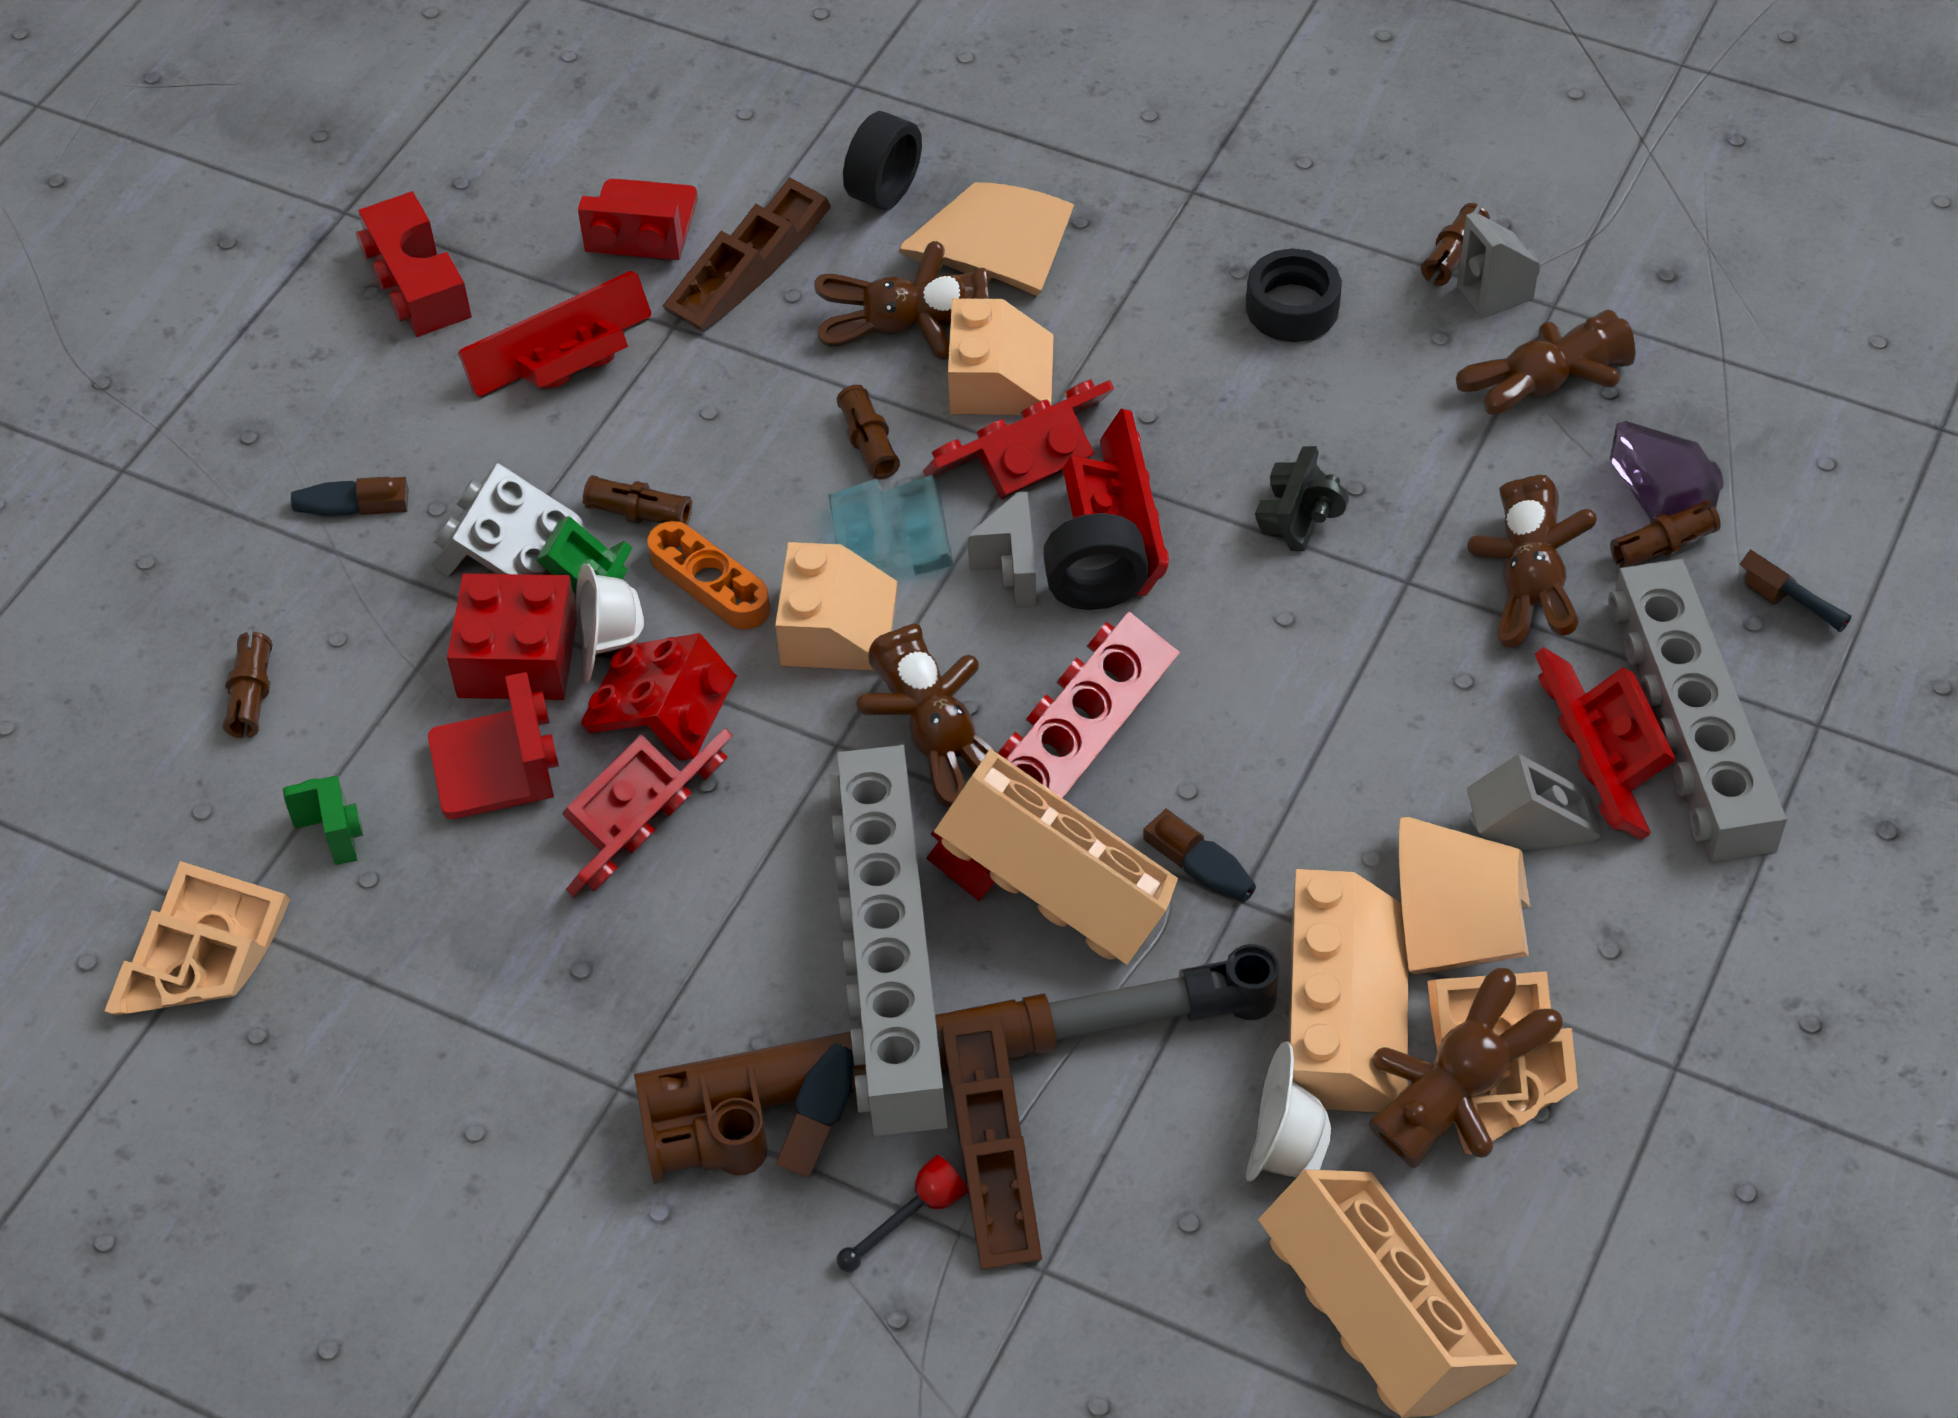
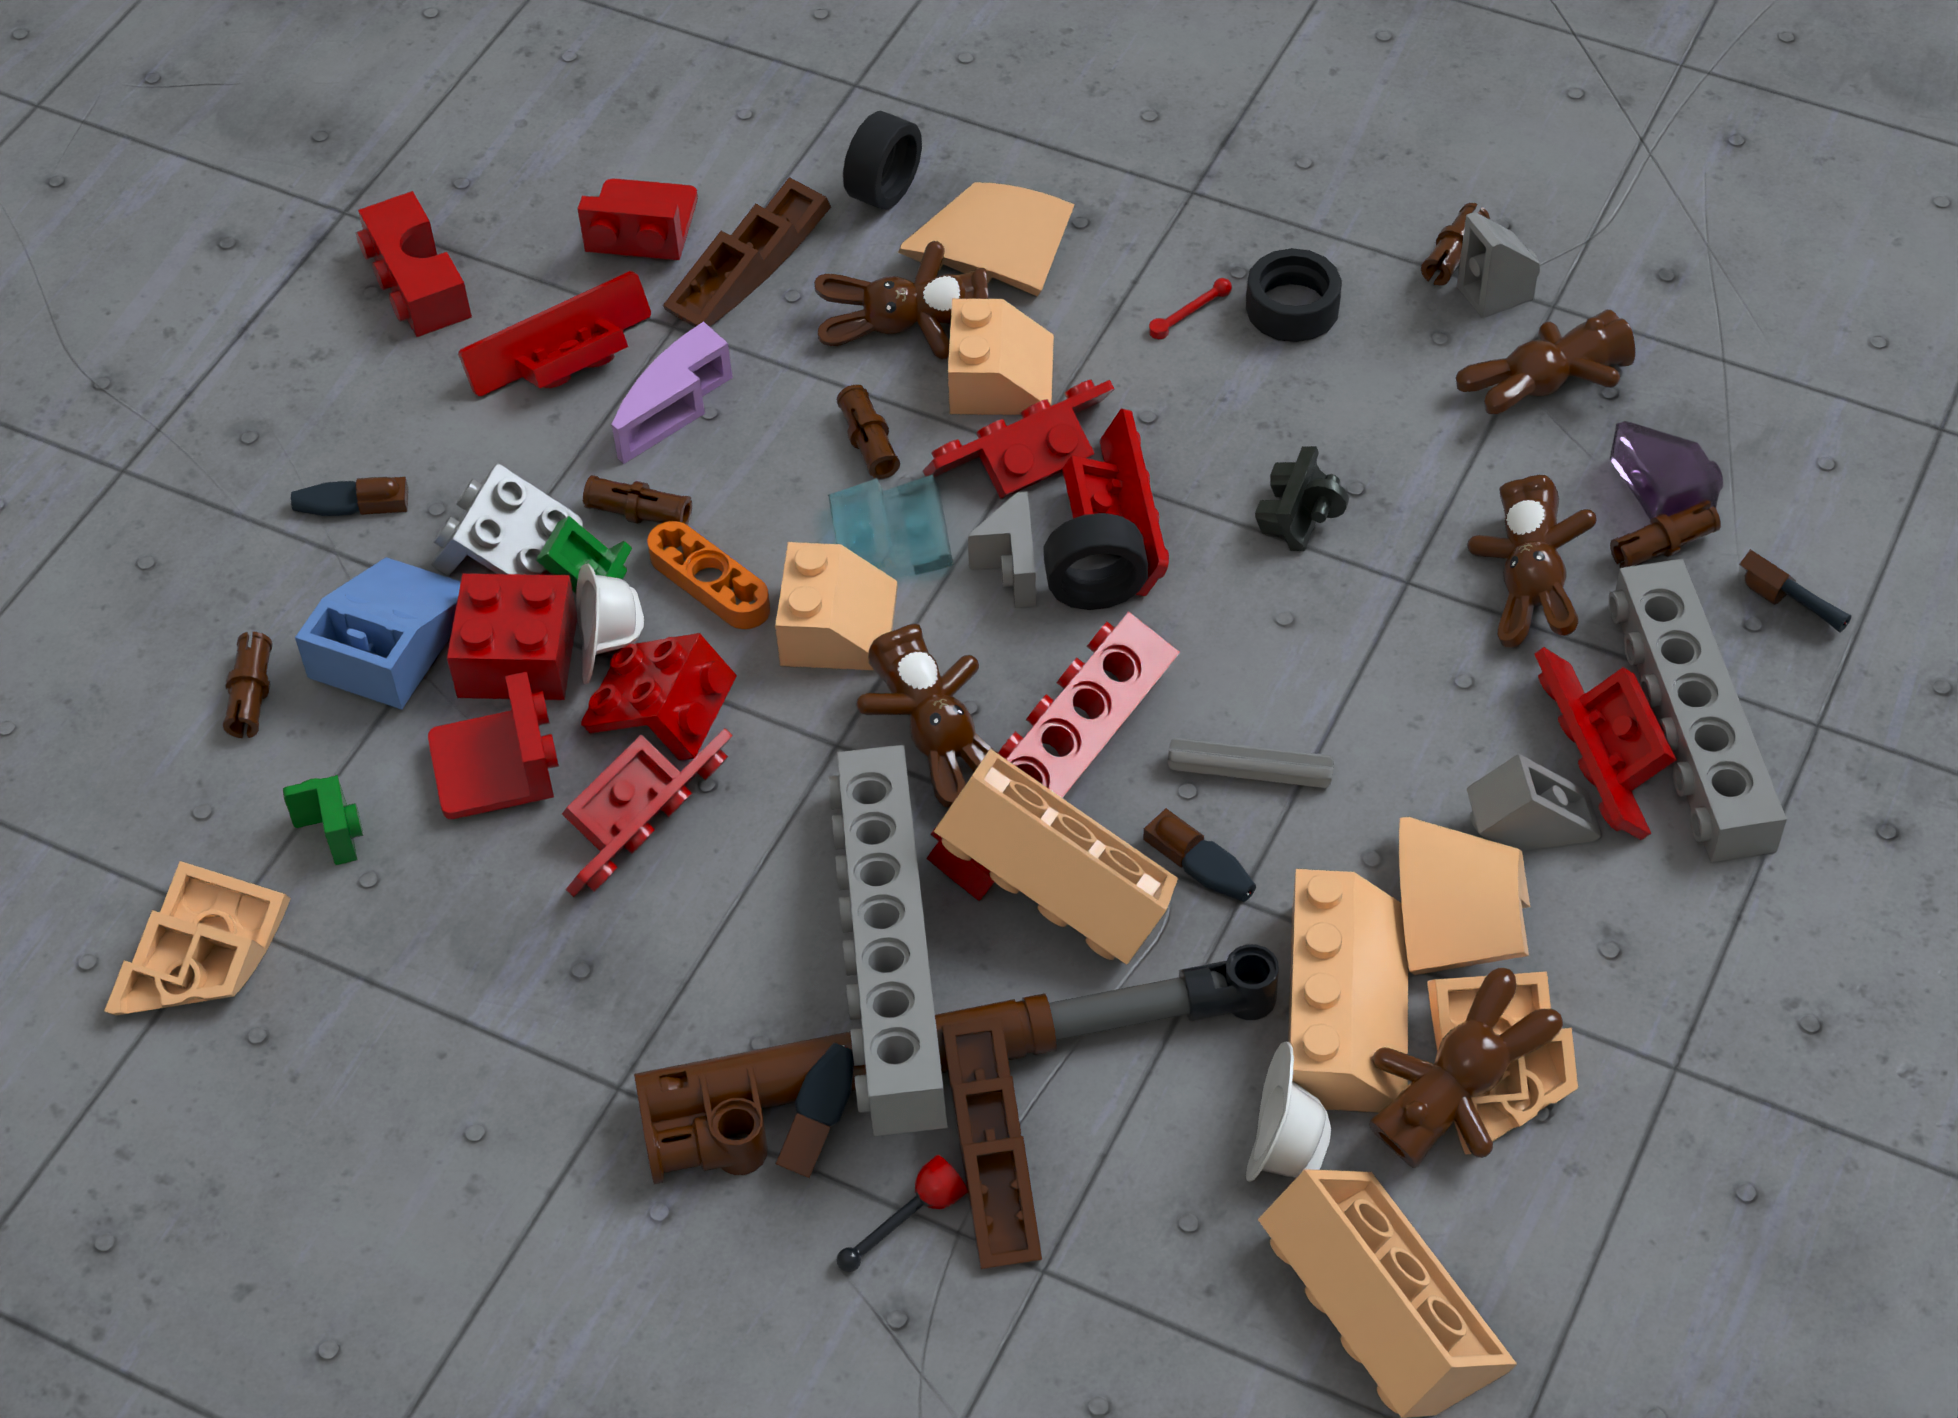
(380, 631): none -> medium blue slope
(671, 391): none -> lavender slope
(1160, 327): none -> red hinge
(1250, 762): none -> light grey axle

